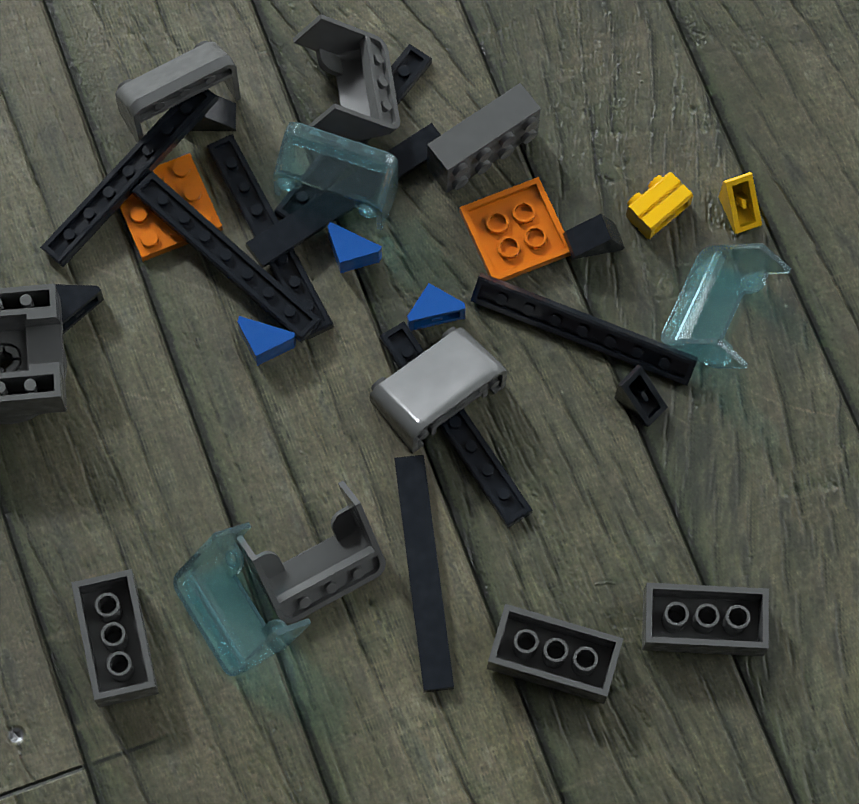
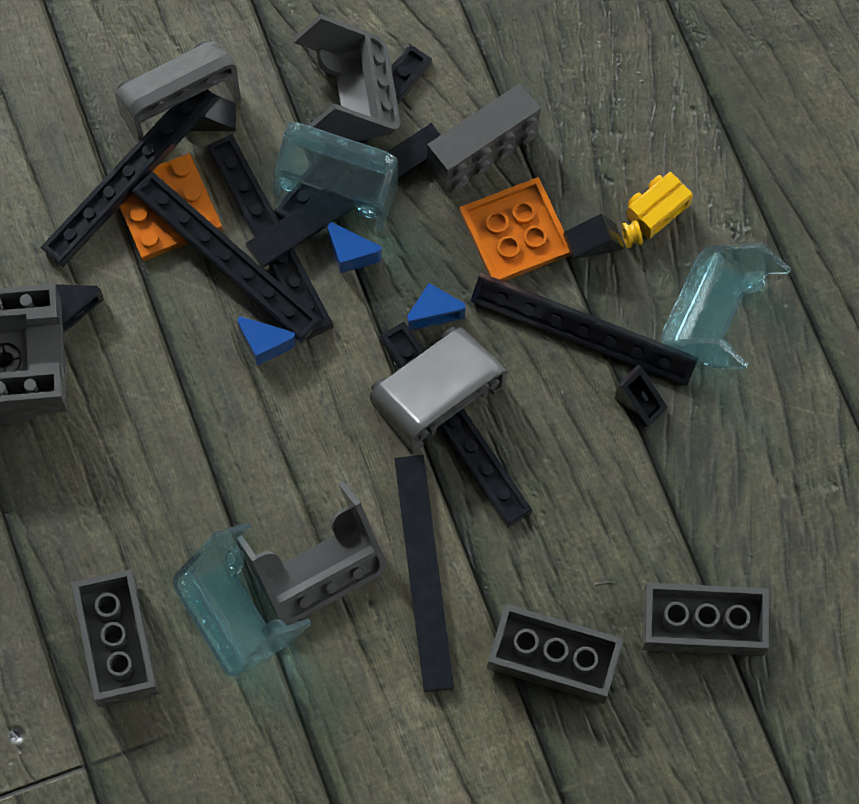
(631, 234): none -> yellow bush
(740, 203): yellow slope -> none

